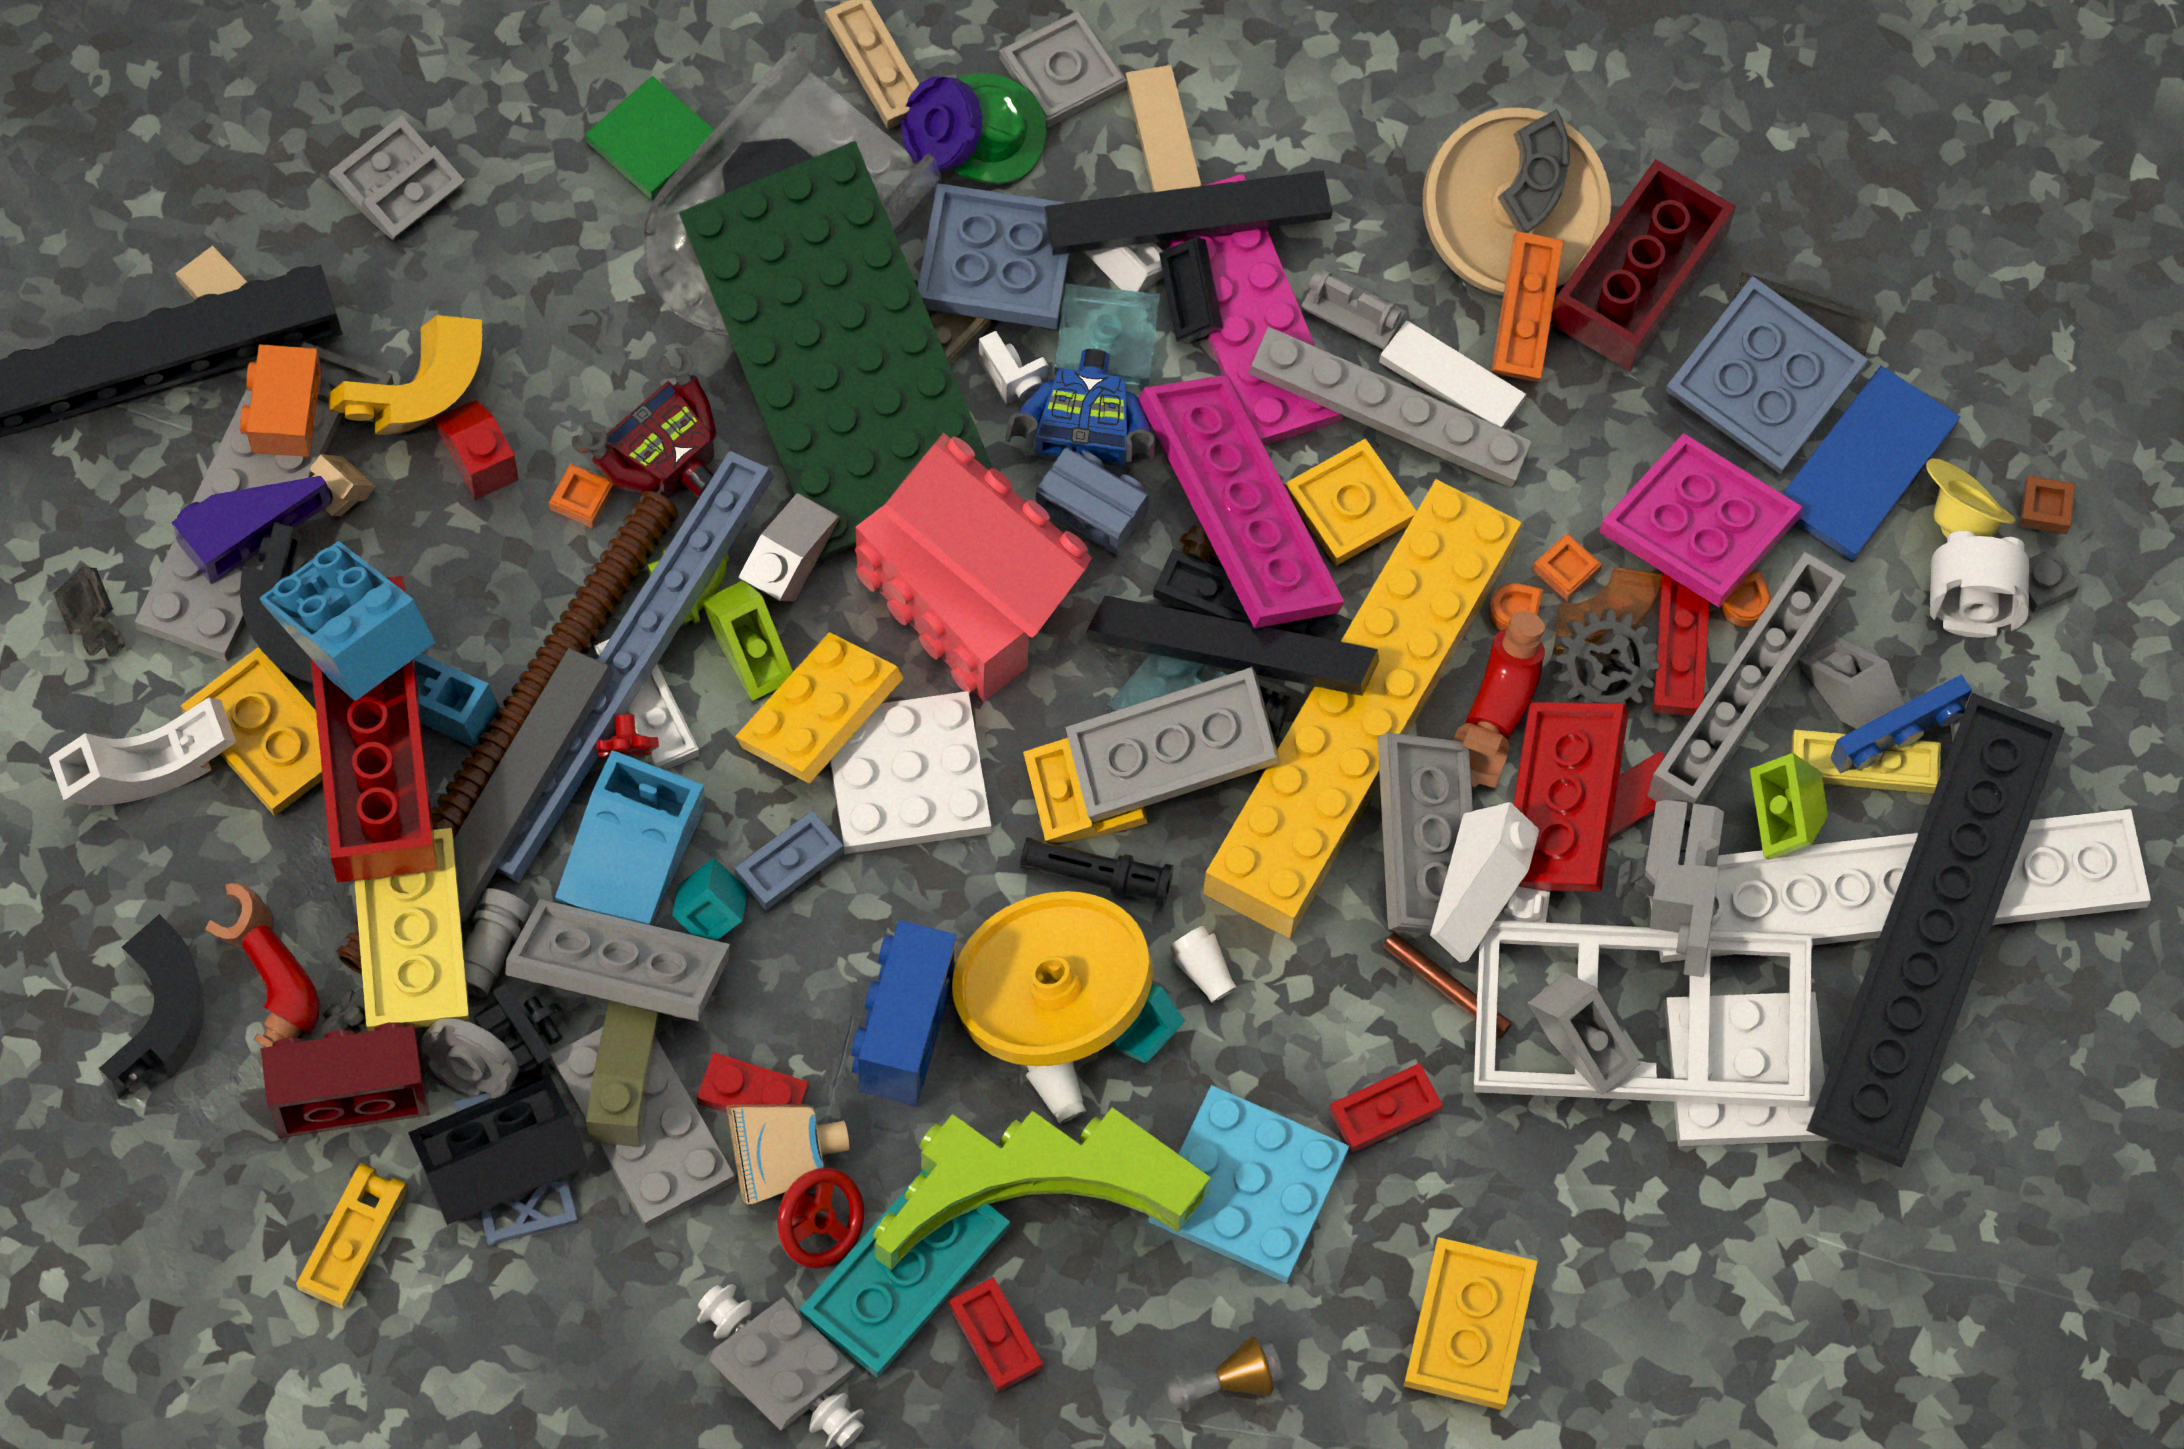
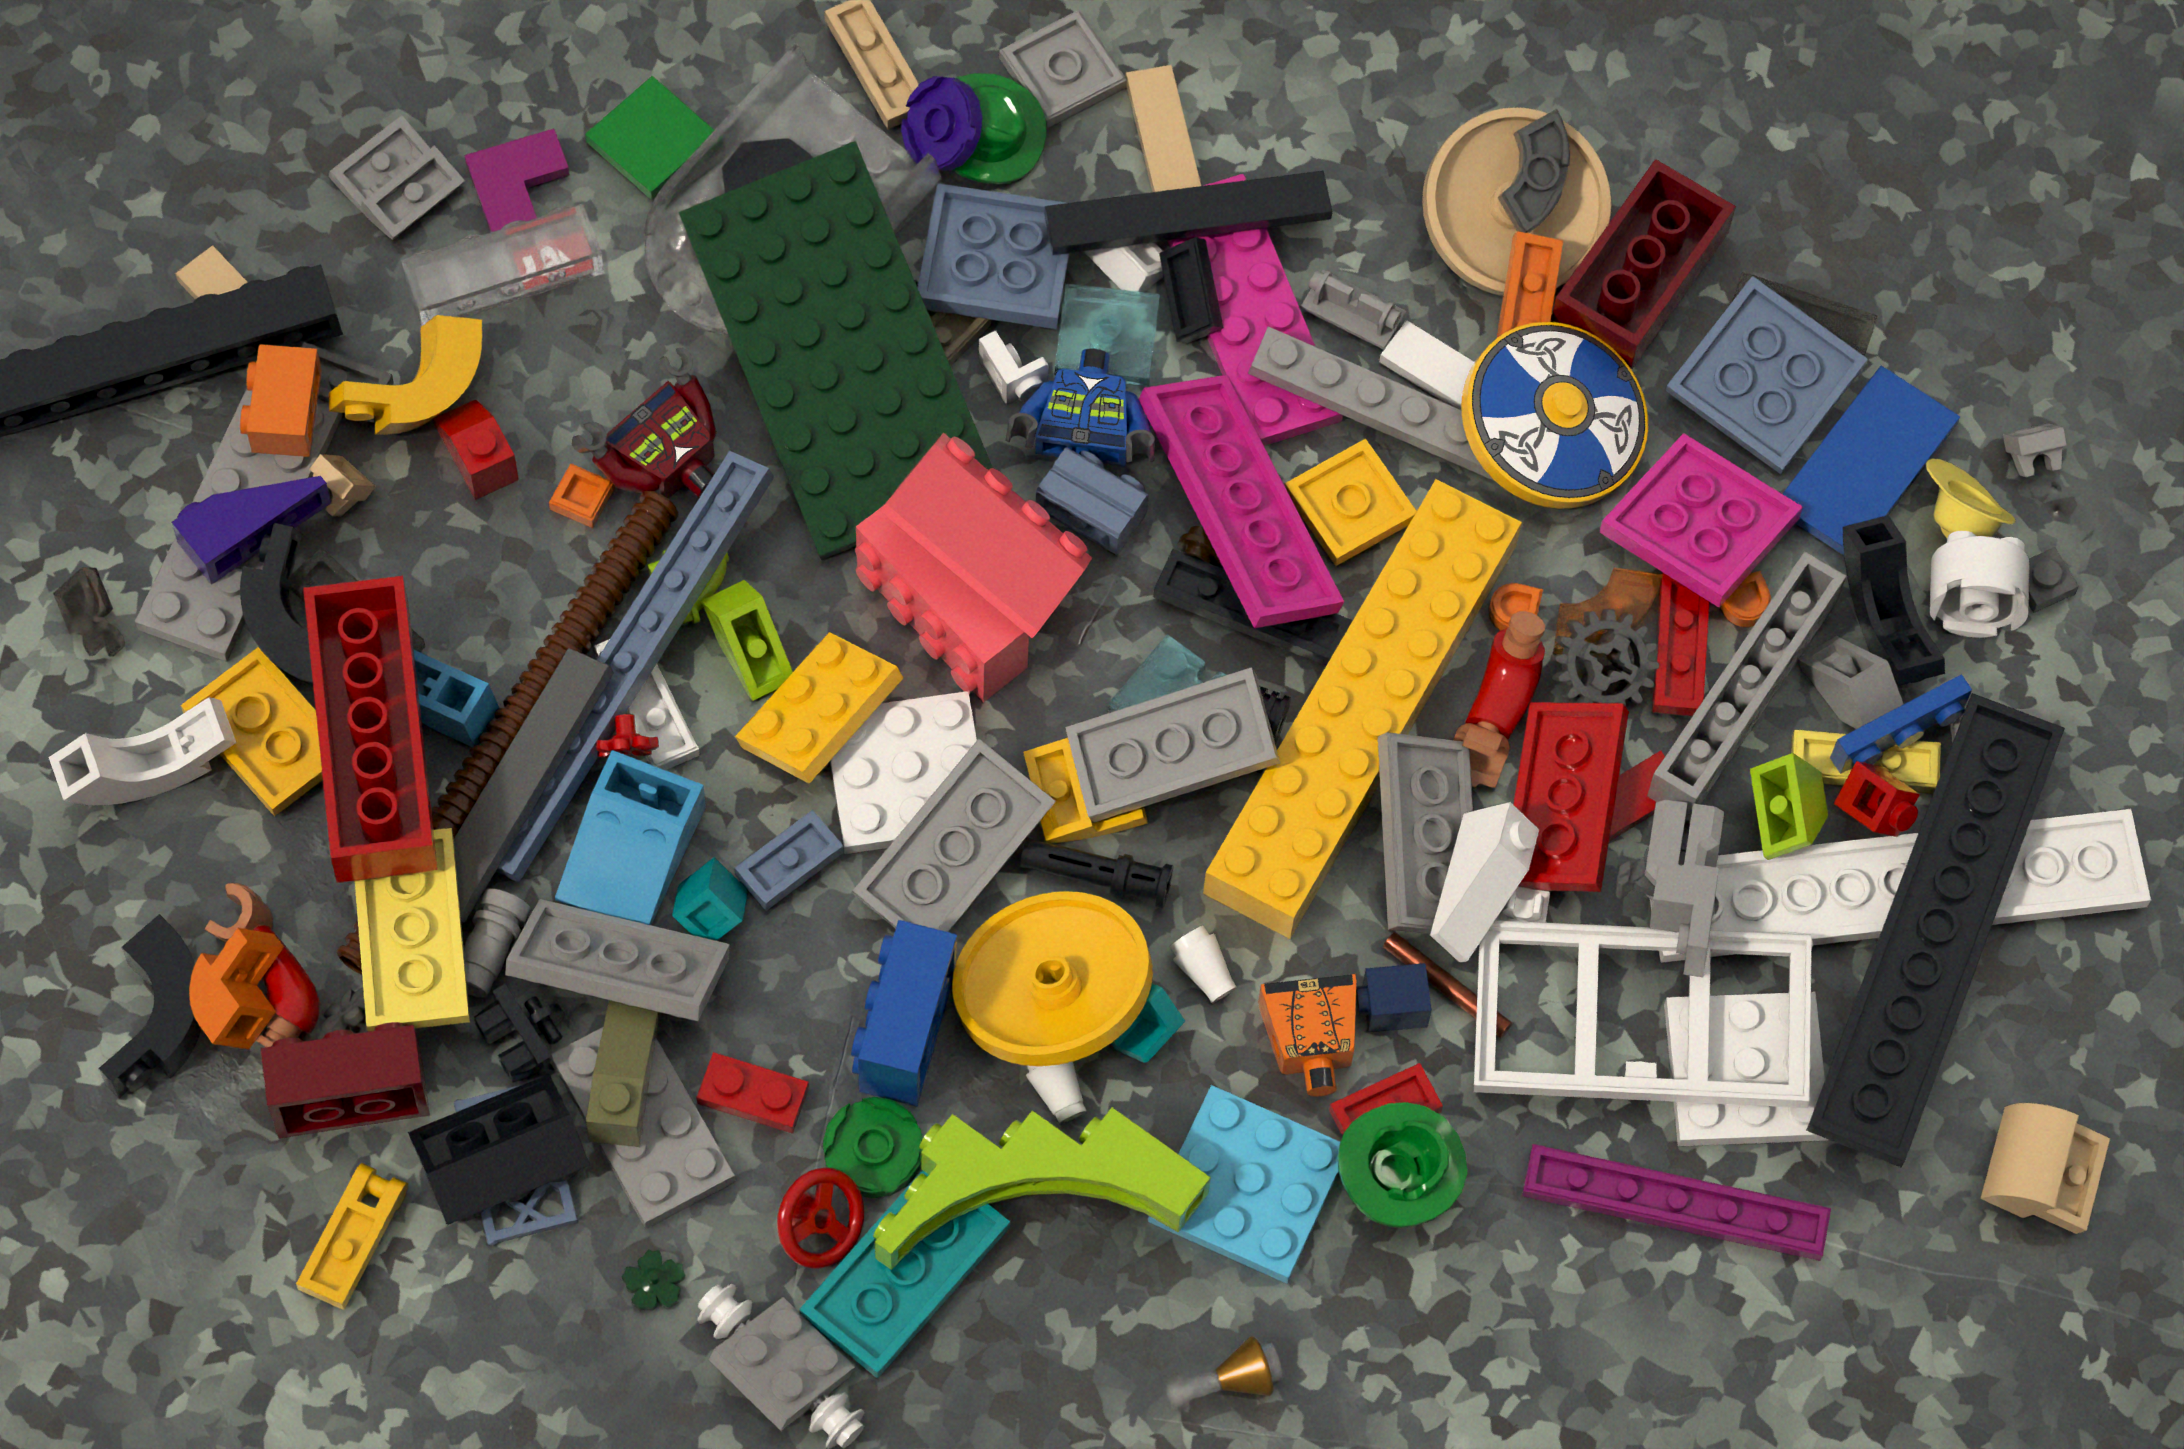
(226, 989): none -> orange brick
(349, 619): dark azure slope -> none
(469, 1058): light grey tile -> none
(503, 265): none -> clear brick
(506, 170): none -> magenta tile
(654, 1281): none -> dark green plant
(779, 1145): tan torso -> none
(789, 548): light grey slope -> none
(874, 1145): none -> green tile
(955, 842): none -> light grey plate
(995, 1335): red plate -> none
(1233, 645): black tile -> none
(1311, 1027): none -> orange torso
(1394, 998): none -> dark blue brick
(1402, 1164): none -> green hat
(1470, 1323): yellow plate -> none
(1554, 415): none -> dish
(1567, 567): orange tile -> none
(1584, 1031): light grey slope -> none
(1676, 1202): none -> magenta tile
(1884, 603): none -> black arch
(1886, 803): none -> red brick
(2033, 441): none -> light grey tile
(2045, 1166): none -> tan brick
(2047, 504): dark orange plate -> none

